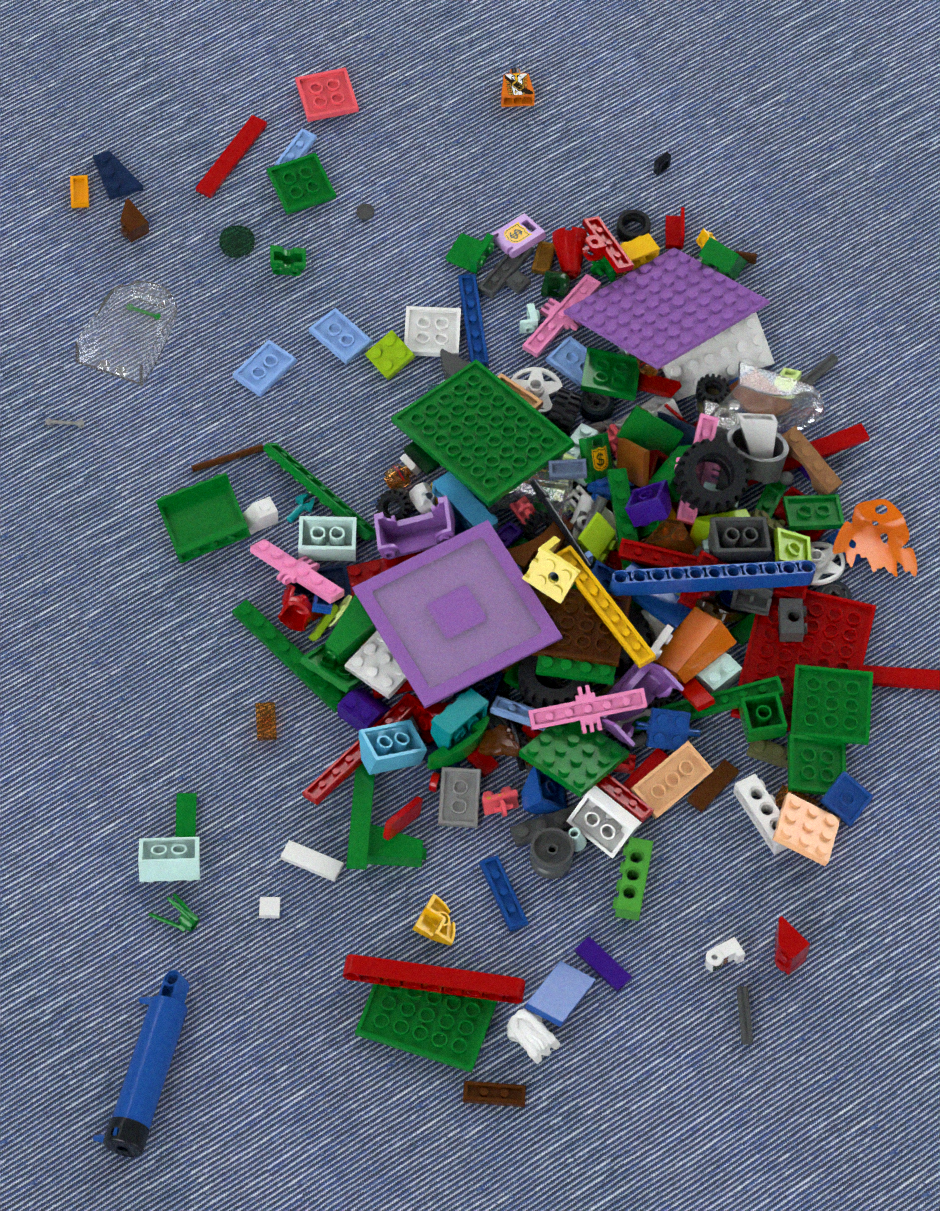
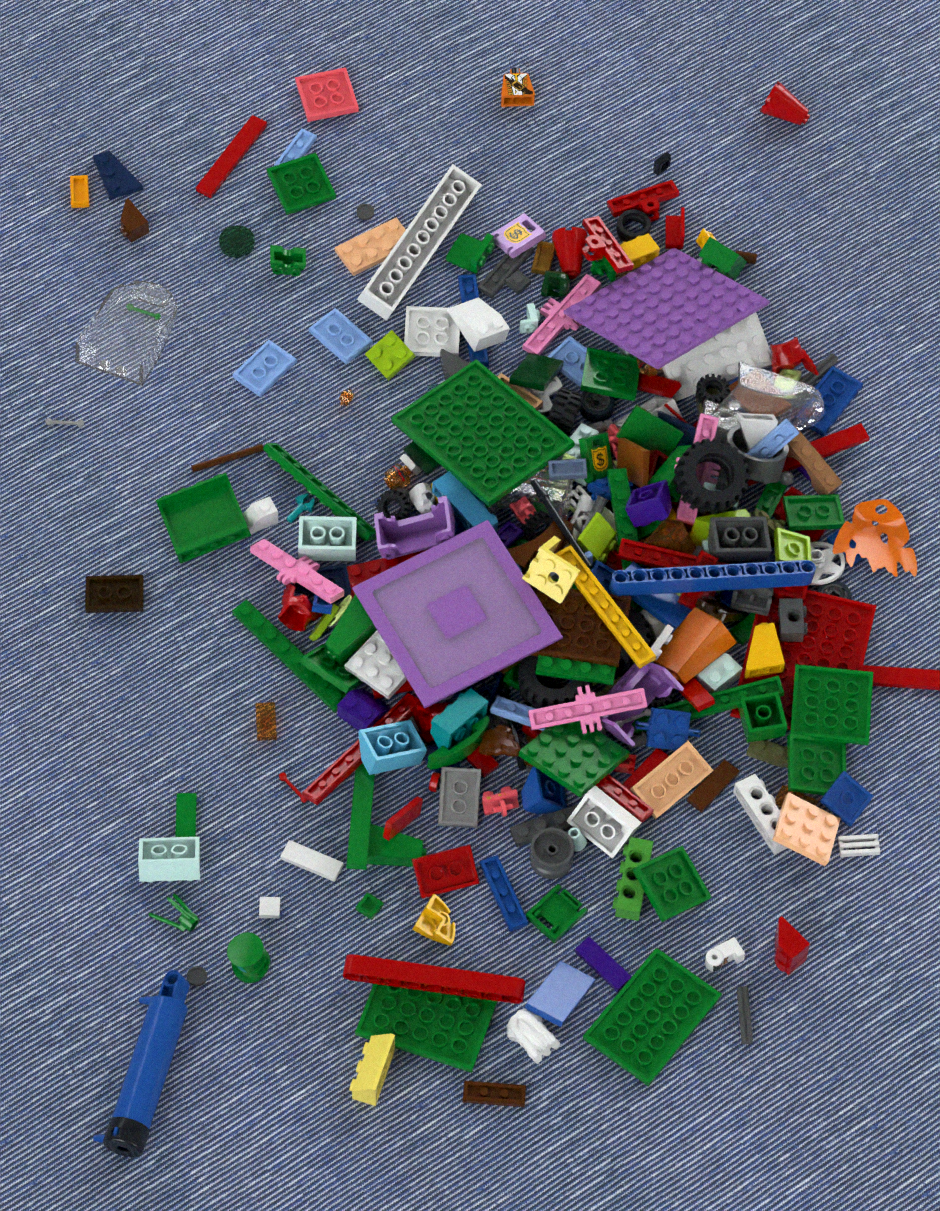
(114, 593): none -> dark brown plate
(197, 976): none -> dark grey piece
(248, 957): none -> green hat
(283, 777): none -> red hinge
(346, 397): none -> clear orange plate
(369, 906): none -> green tile
(370, 246): none -> light nougat plate
(373, 1068): none -> light yellow slope
(419, 242): none -> white brick
(445, 871): none -> red tile
(479, 323): none -> white slope
(536, 372): none -> dark green tile
(558, 911): none -> green container
(644, 200): none -> red plate
(652, 1016): none -> green plate
(672, 883): none -> green plate
(765, 652): none -> yellow slope
(774, 440): none -> light blue tile
(785, 106): none -> red cone
(790, 355): none -> red helmet
(837, 393): none -> blue tile
(859, 842): none -> white tile

